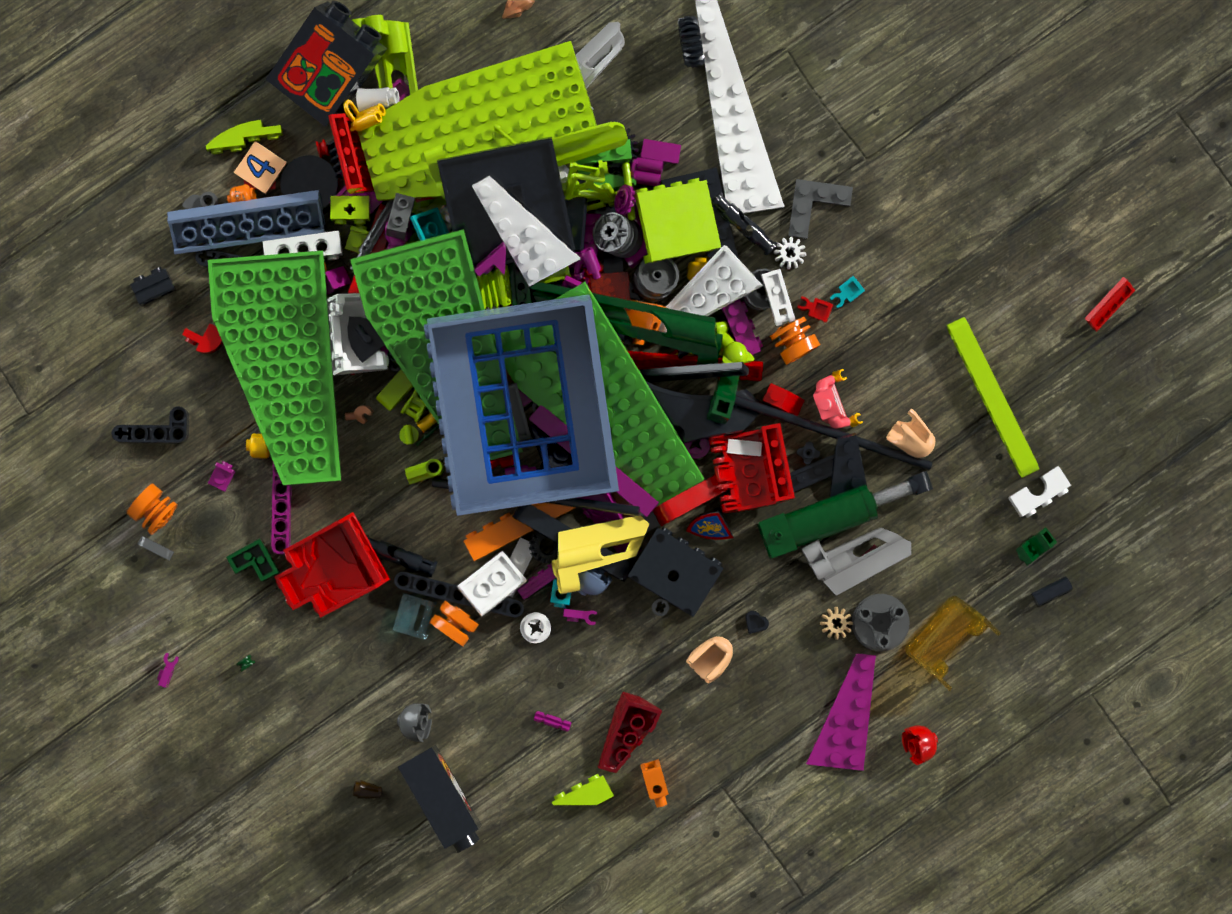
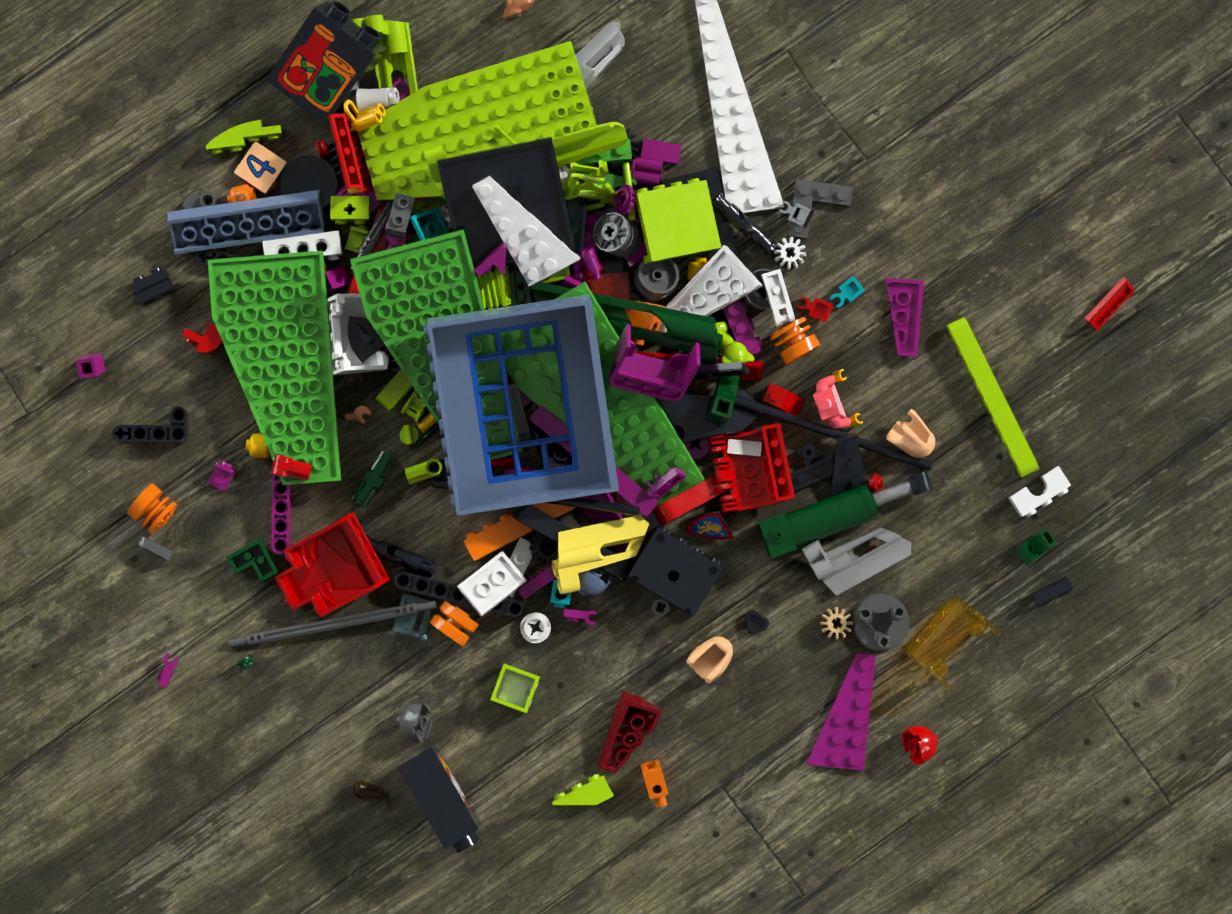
(90, 365): none -> magenta brick
(287, 467): none -> red piece
(331, 624): none -> dark grey axle
(373, 479): none -> dark green piece
(515, 688): none -> clear piece
(552, 721): magenta axle -> none
(651, 375): none -> magenta windscreen
(665, 483): none -> magenta plate
(690, 41): black gear -> none
(798, 213): none -> plate
(875, 482): none -> red plate
(906, 311): none -> magenta wing

